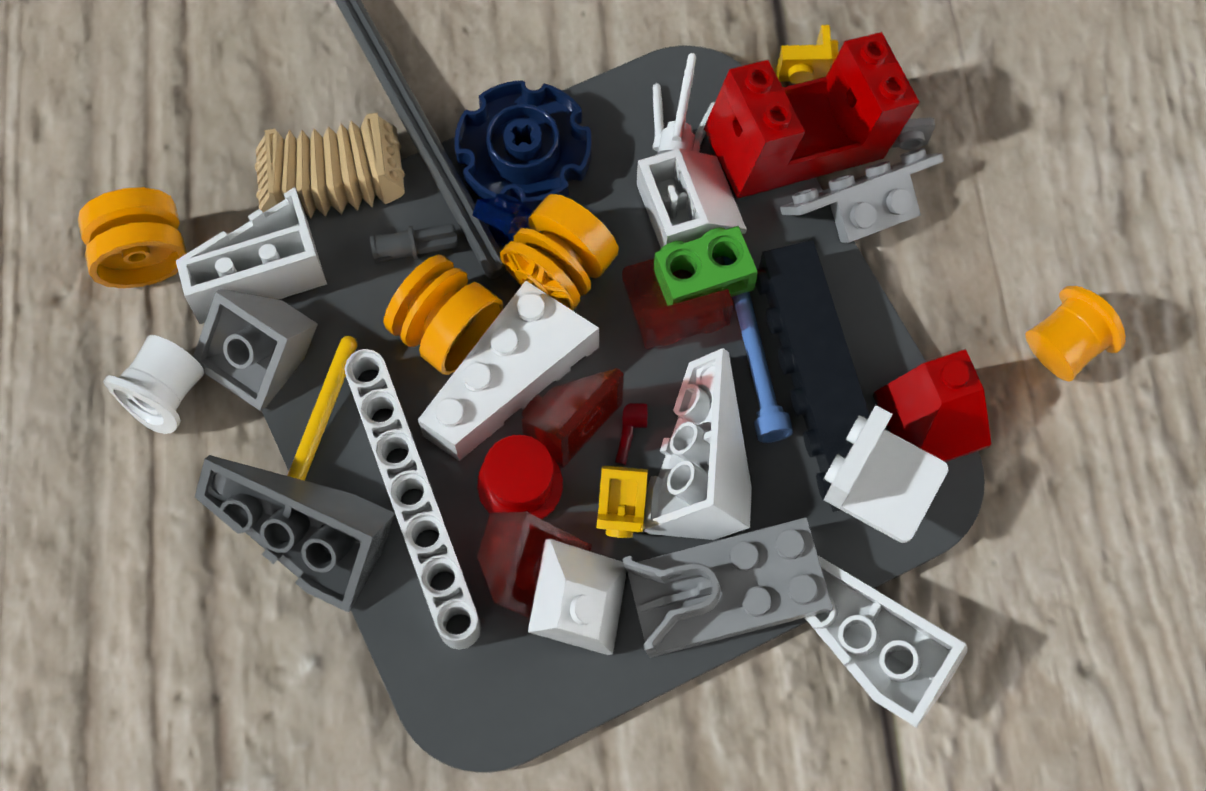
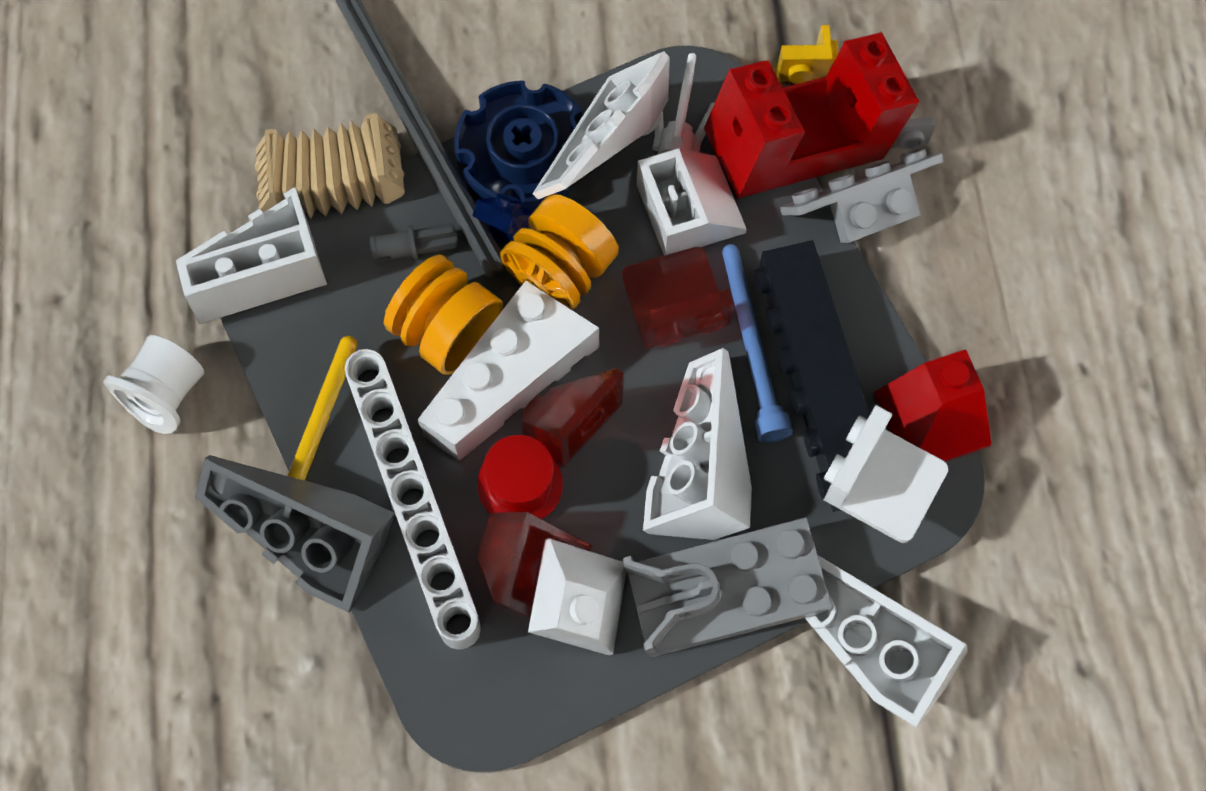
(131, 237): light orange wheel -> none
(253, 344): light grey slope -> none
(618, 115): none -> white wedge
(622, 501): yellow bracket -> none
(634, 416): dark red hand -> none
(708, 275): bright green brick -> none
(1076, 333): light orange piece -> none

